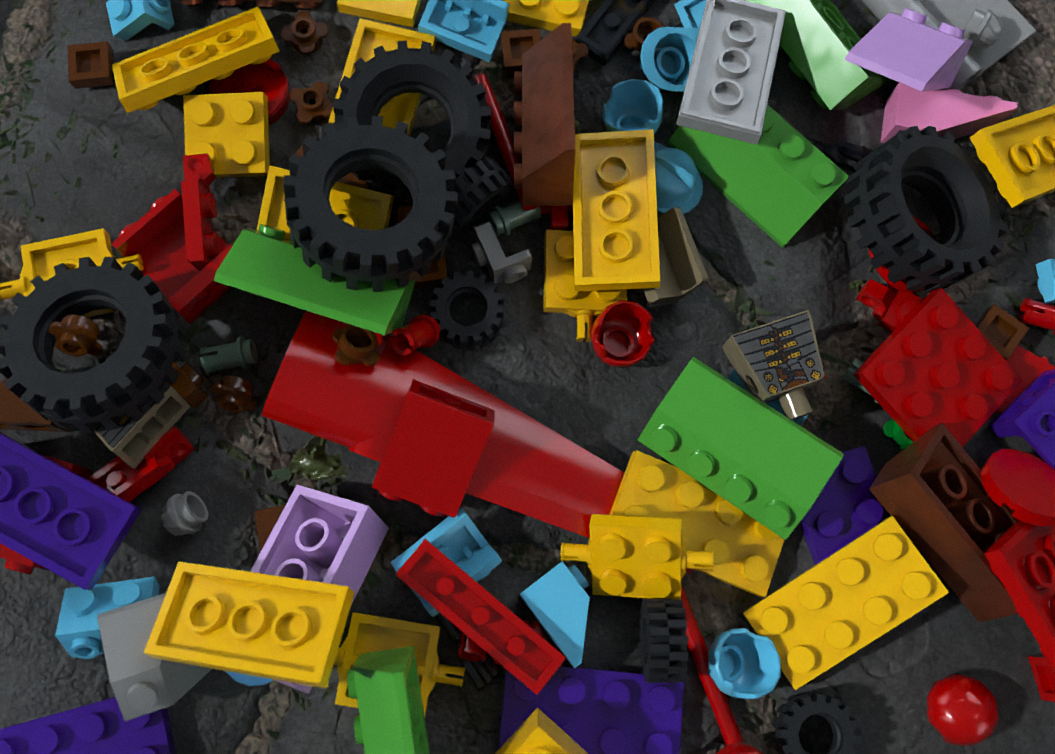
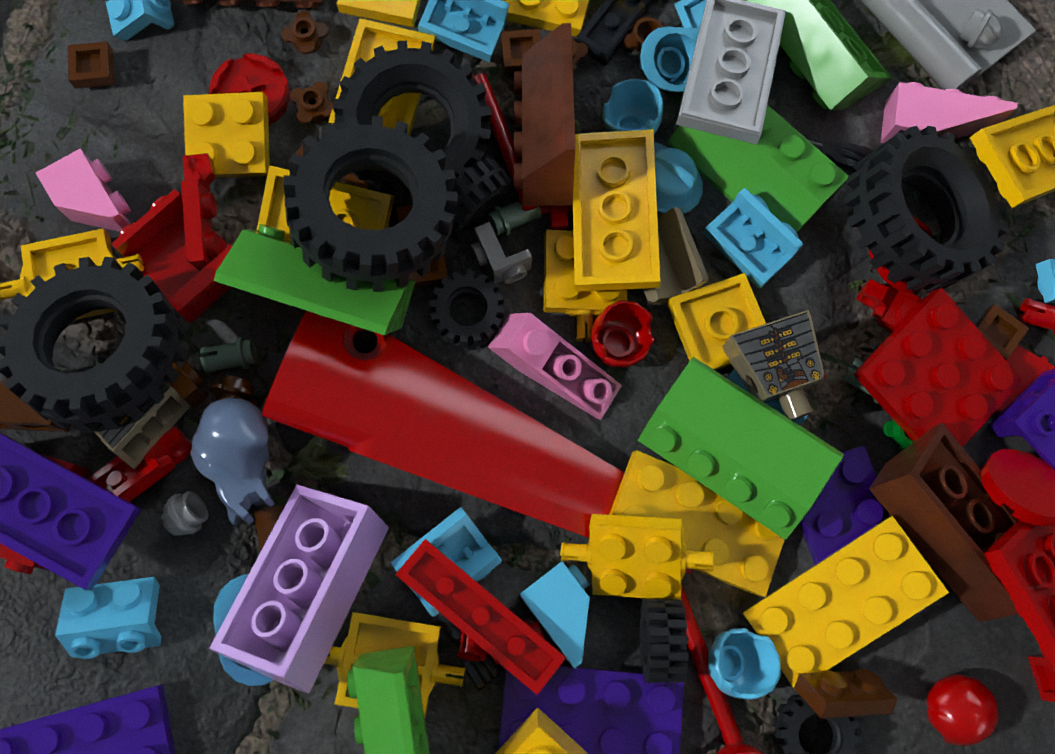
(76, 336): reddish brown plate -> none
(82, 192): none -> bright pink slope
(137, 679): light grey slope -> none
(193, 59): yellow plate -> none
(233, 454): none -> sand blue piece
(251, 623): yellow plate -> none
(356, 346): reddish brown plate -> none
(420, 332): red pin -> none
(434, 449): red panel -> none
(554, 363): none -> bright pink slope
(713, 314): none -> yellow plate
(753, 238): none -> medium azure bracket
(845, 693): none -> reddish brown plate
(912, 51): lavender slope -> none

